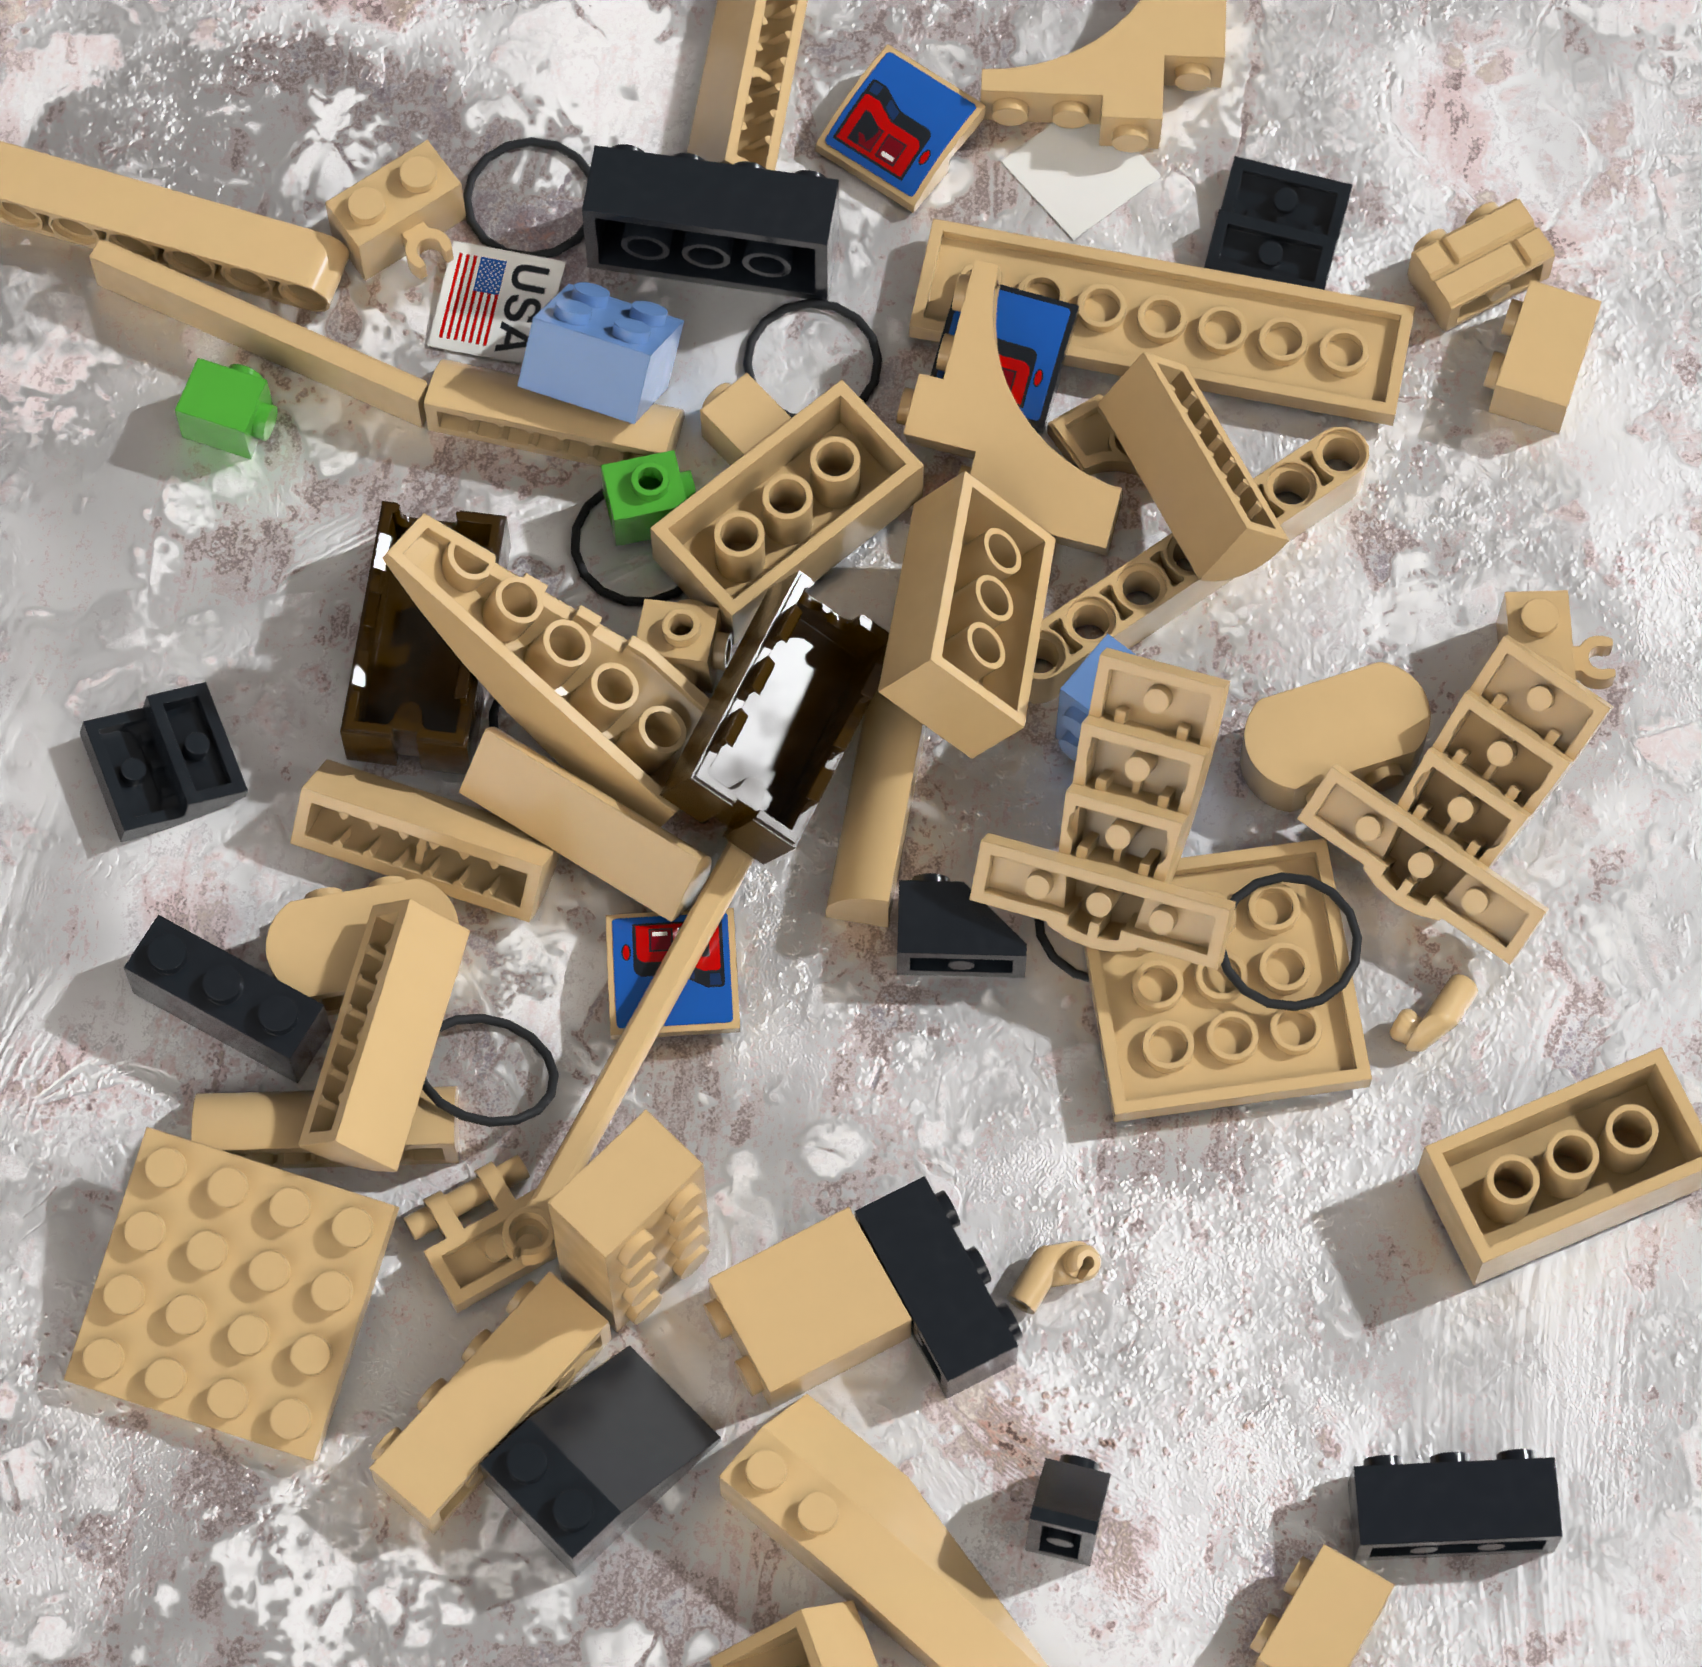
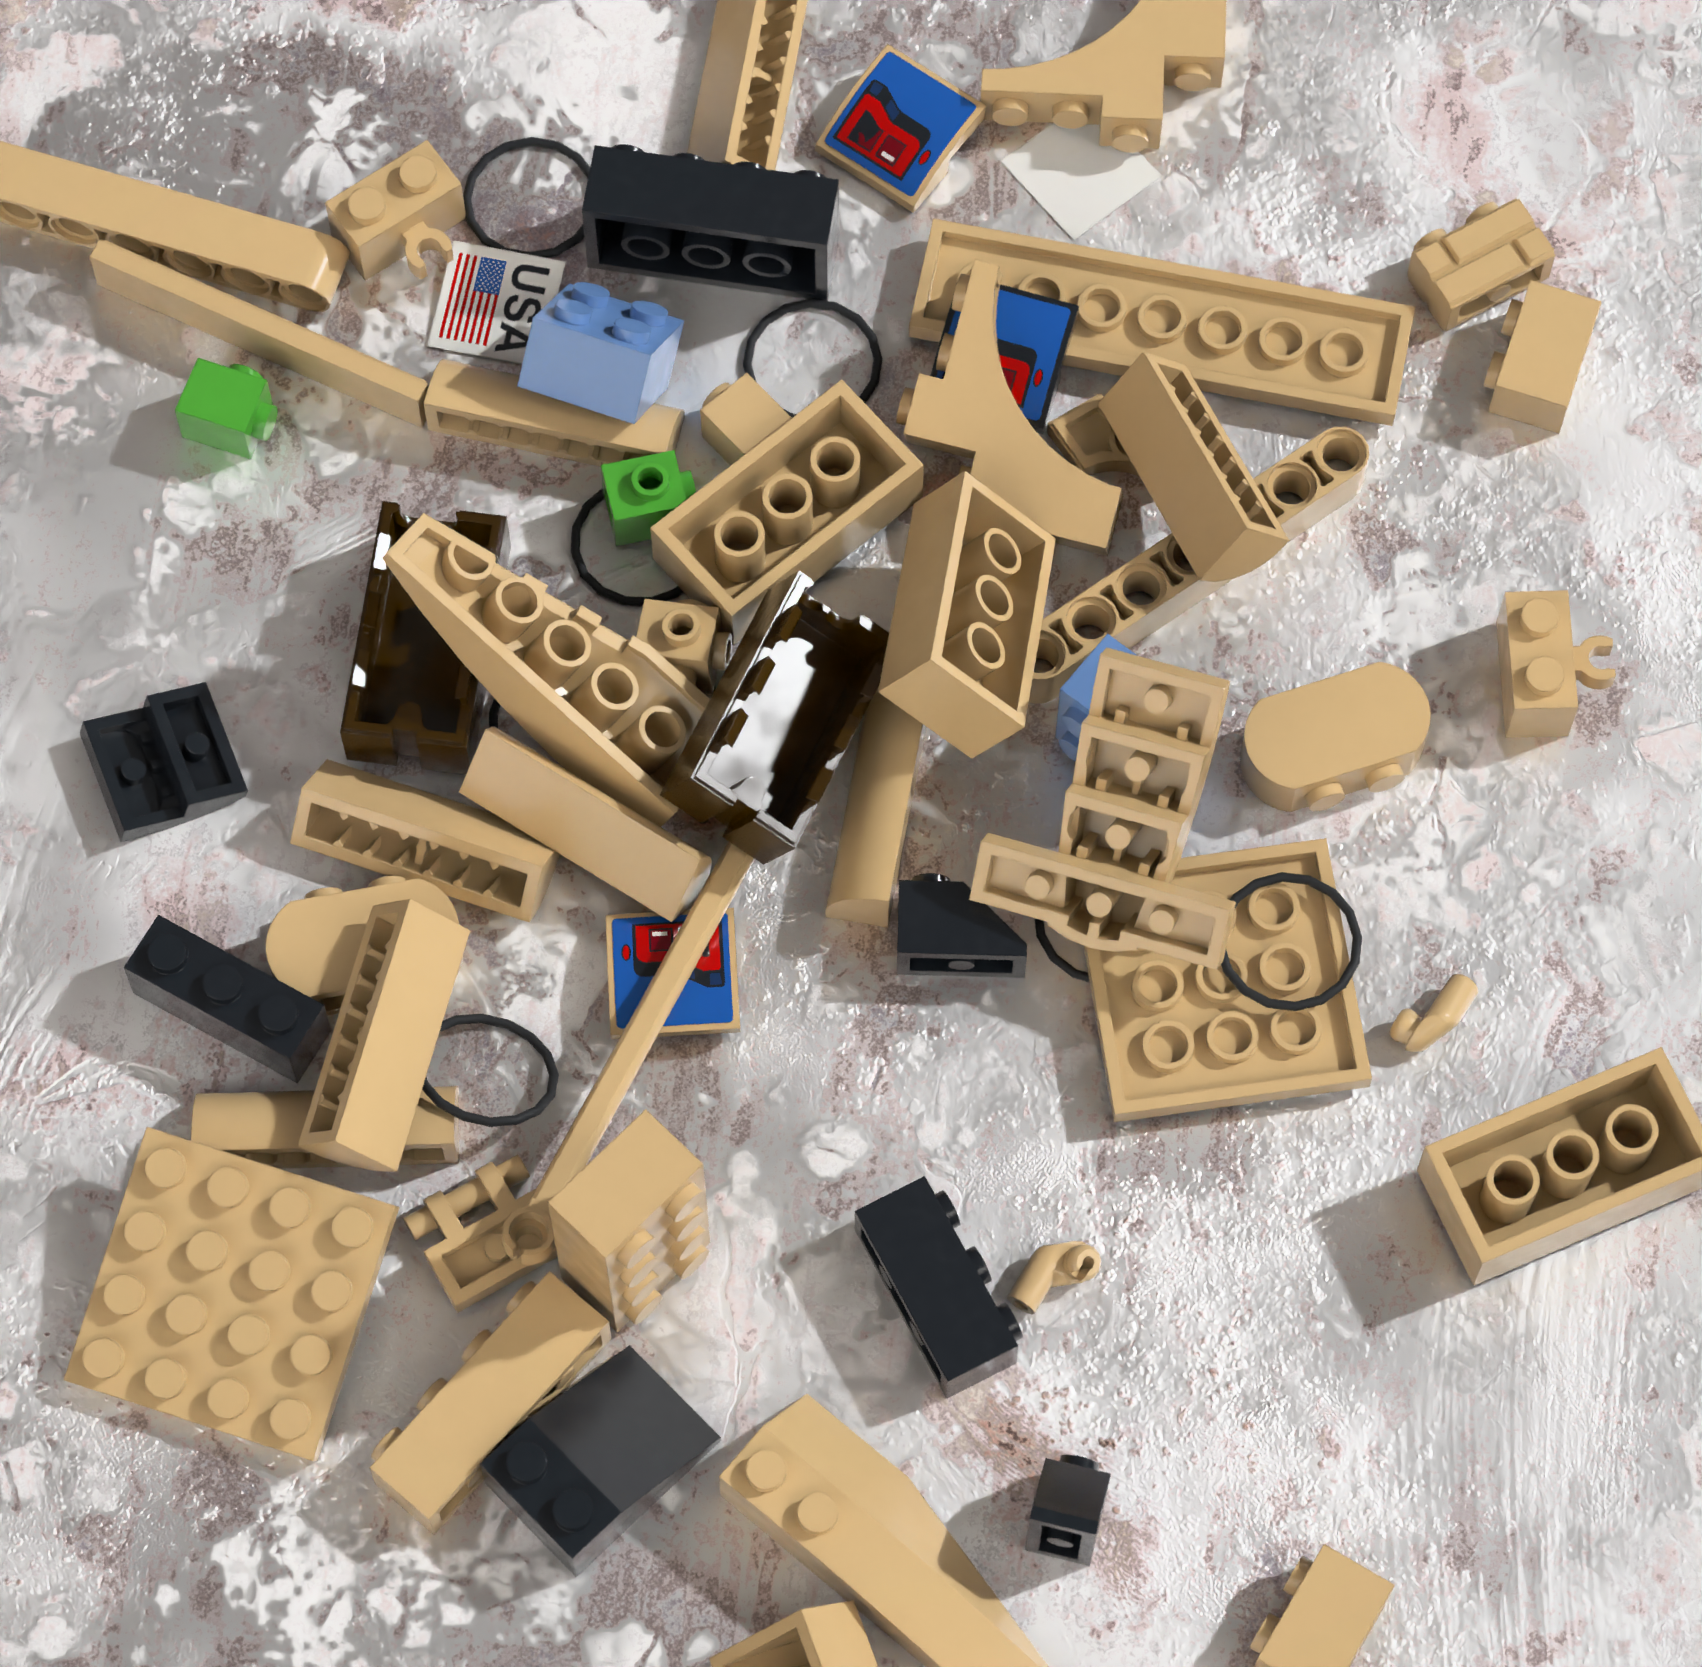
(807, 1309): tan brick -> none
(1278, 224): black slope -> none
(1454, 1506): black brick -> none
(1468, 800): tan slope -> none

